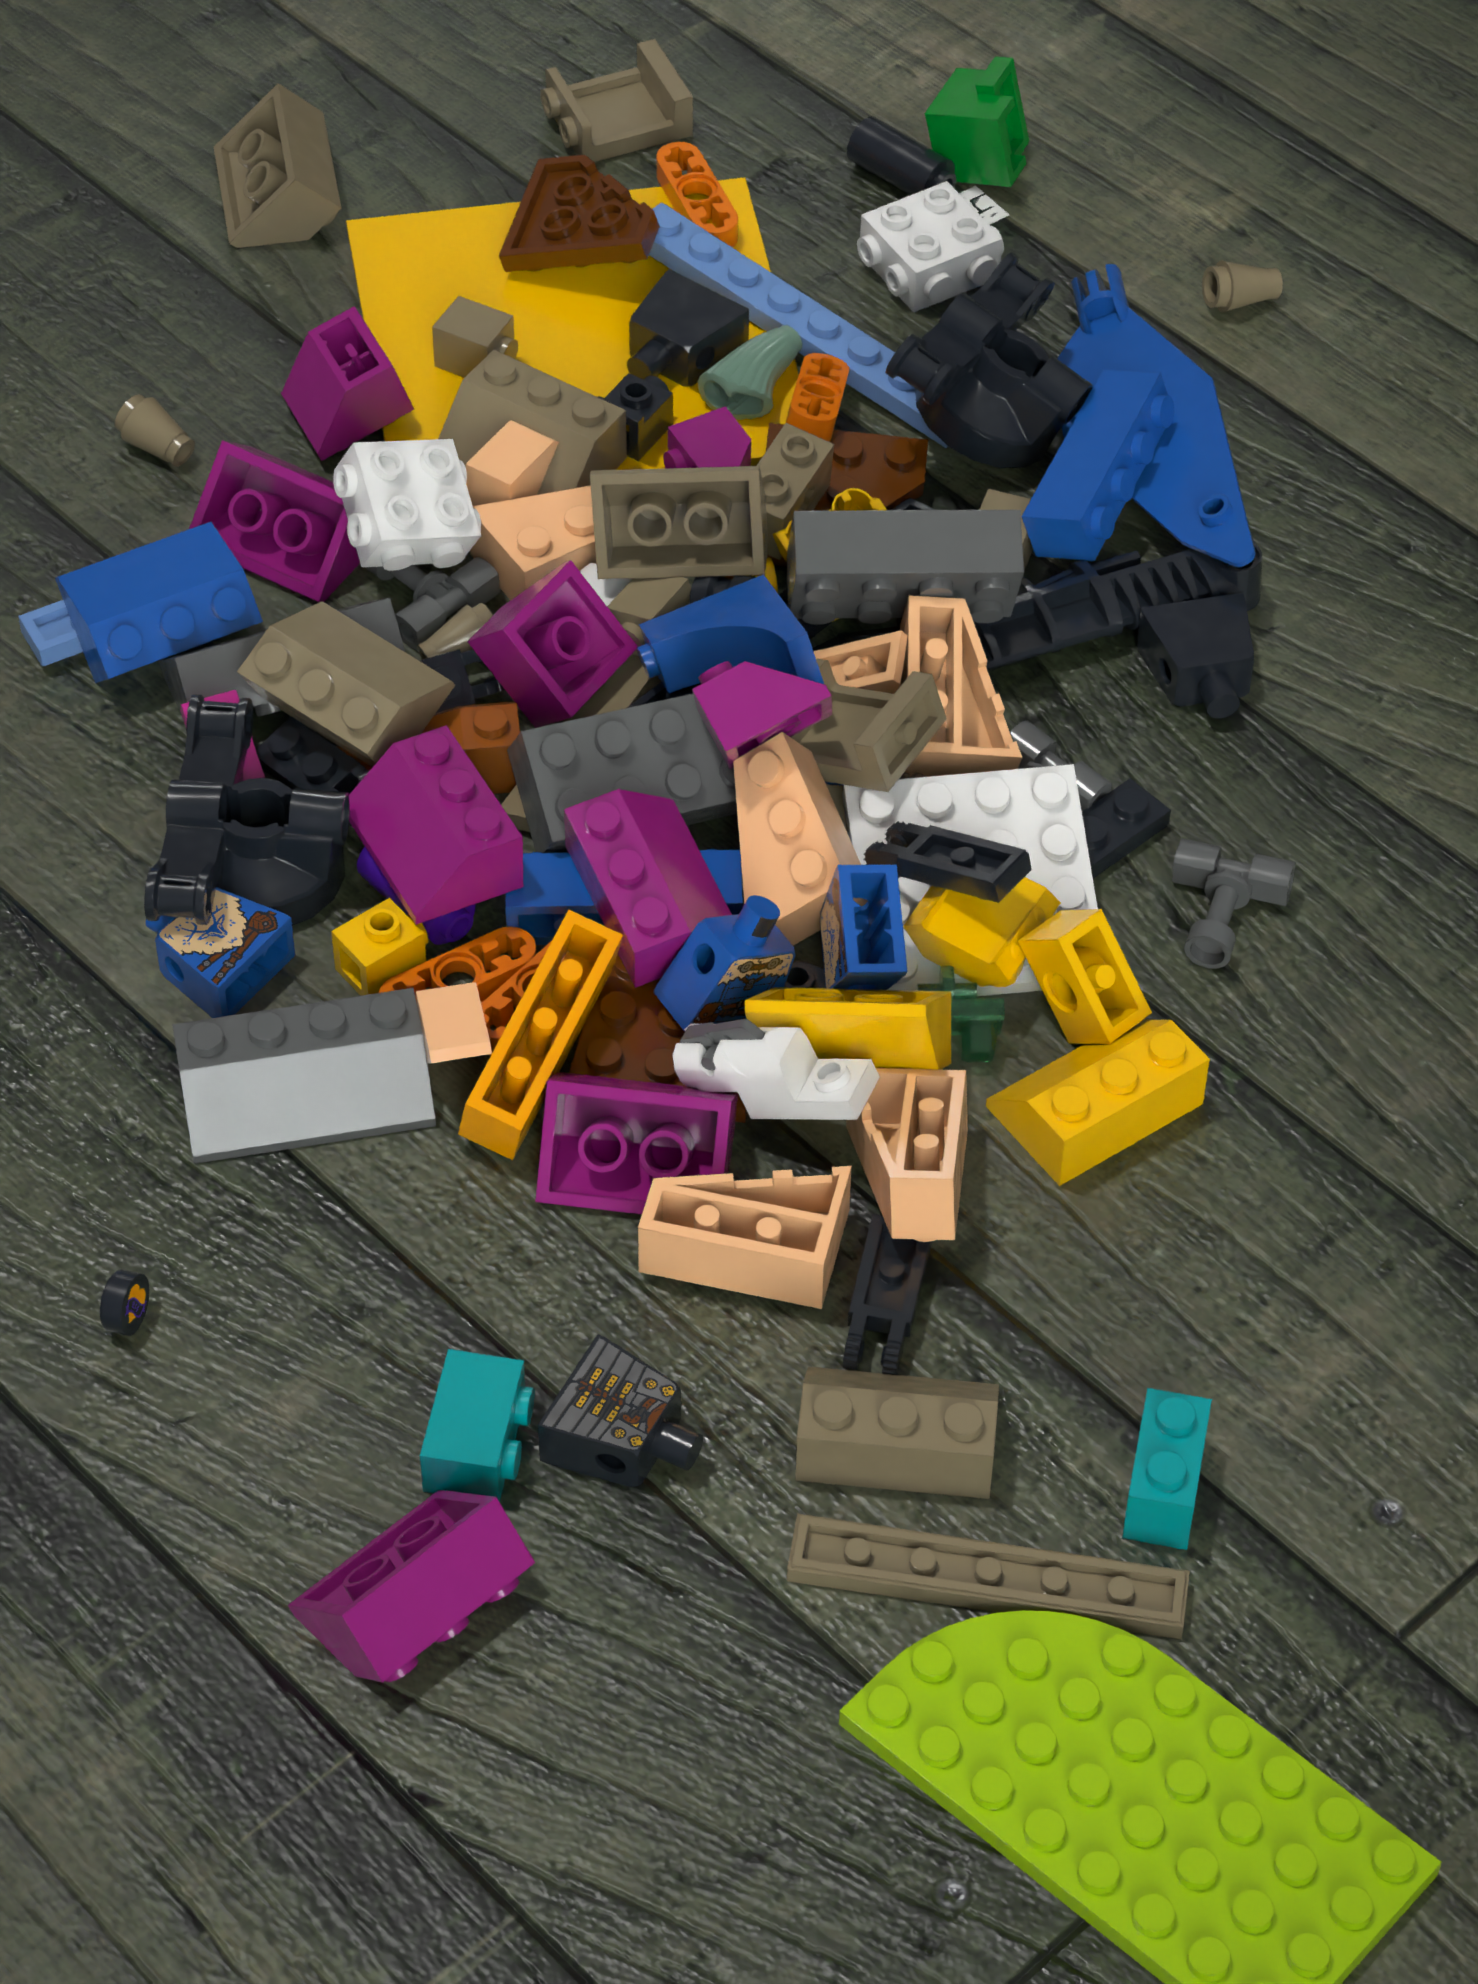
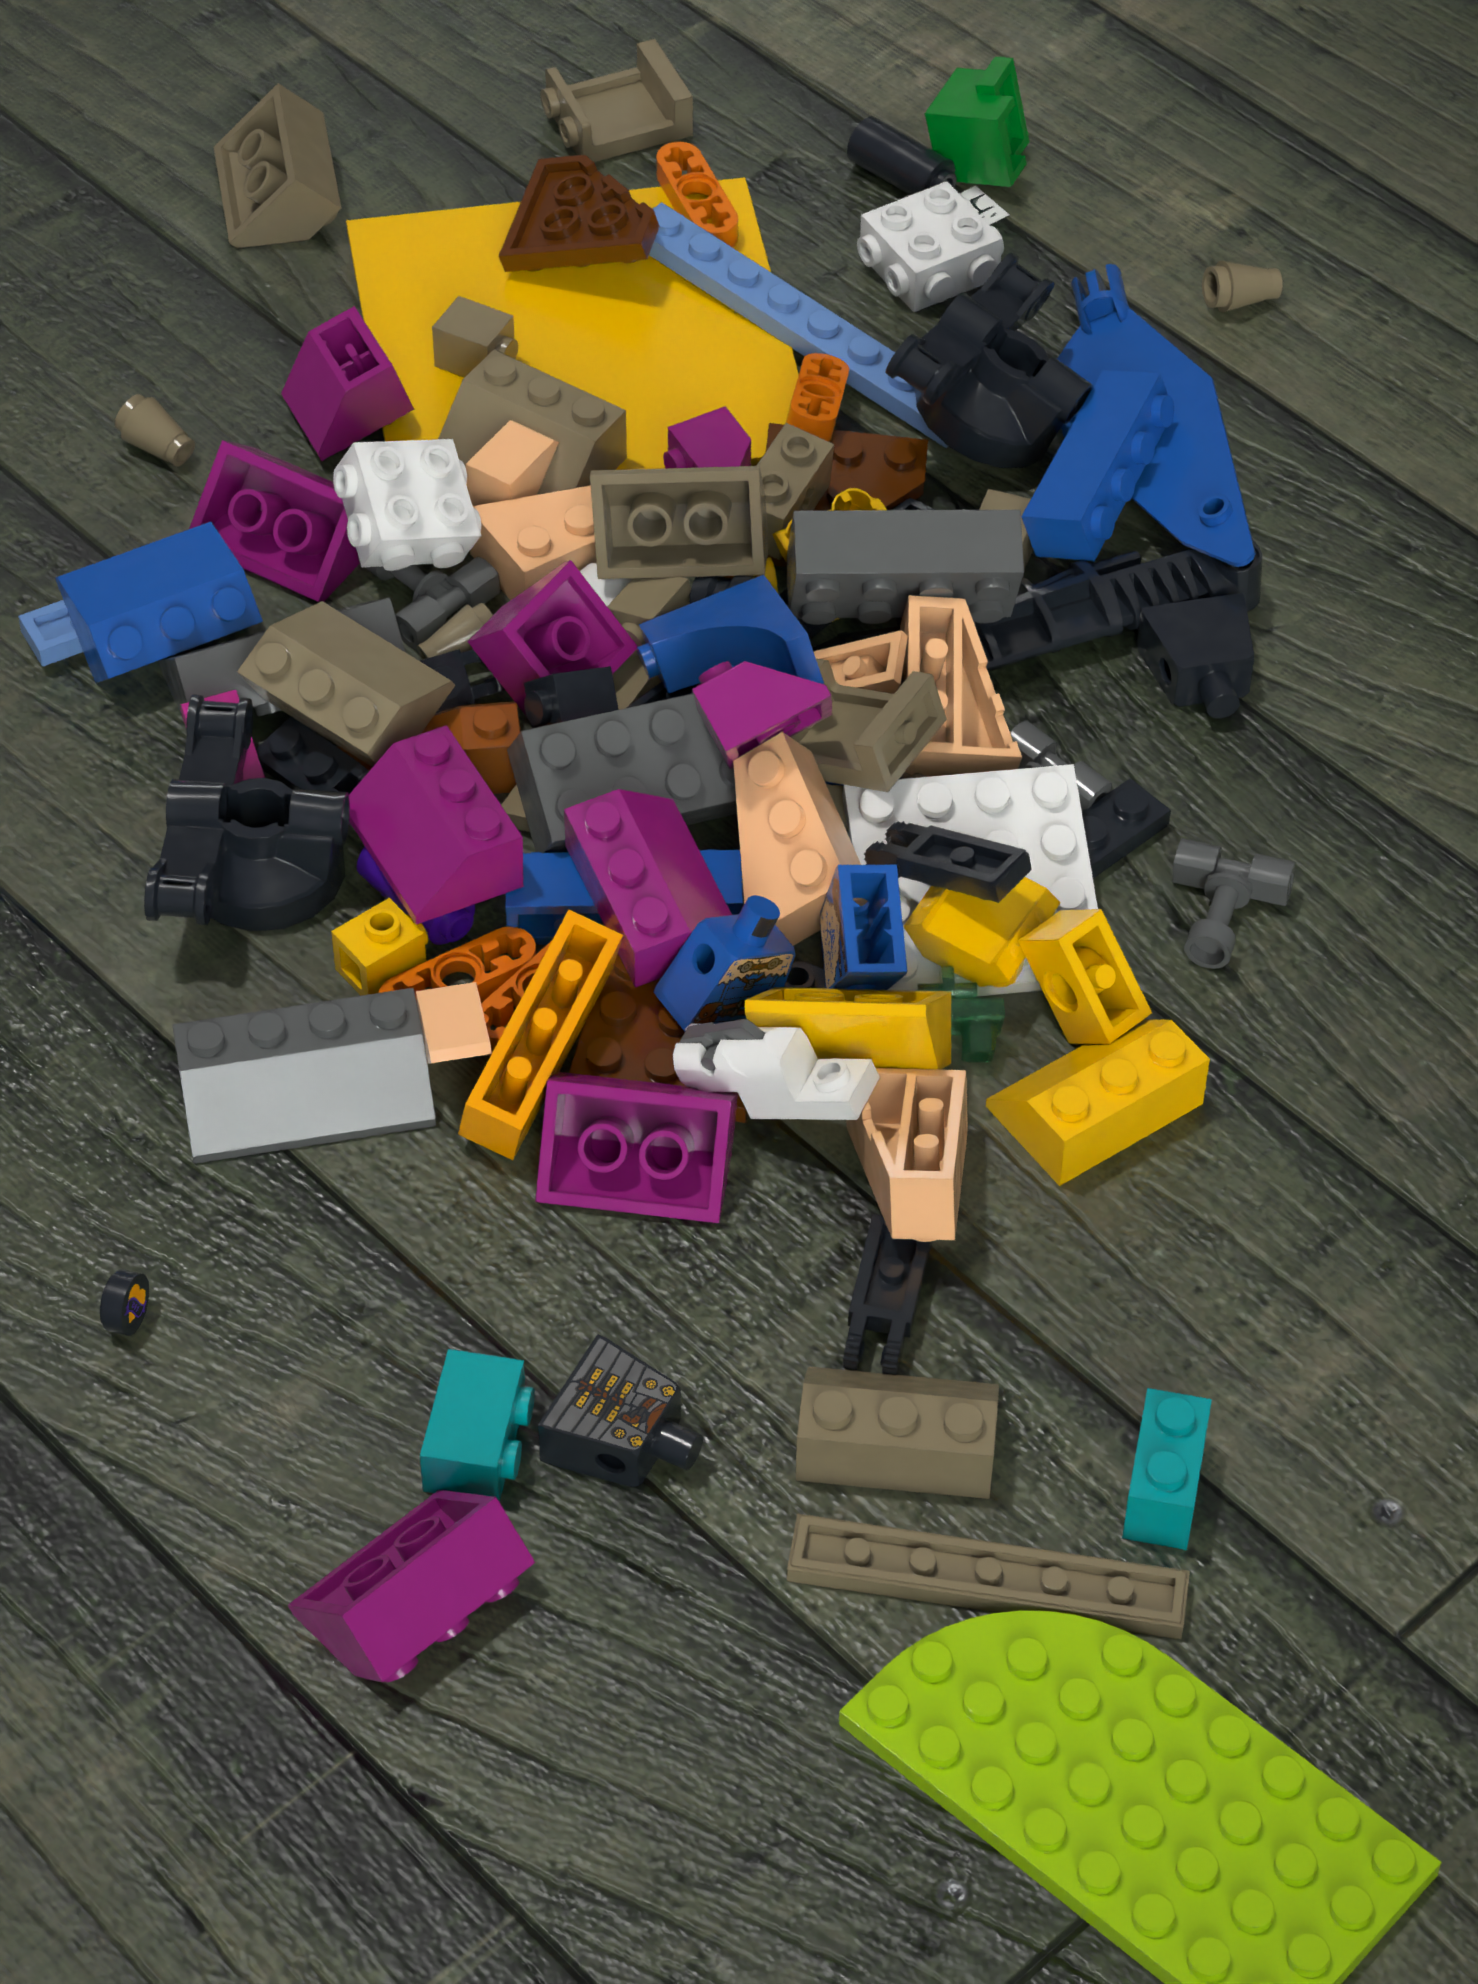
(227, 959): blue torso -> none
(569, 696): none -> black brick
(647, 411): black brick -> none
(683, 330): black torso -> none
(747, 1235): light nougat wedge -> none
(749, 373): sand green piece -> none

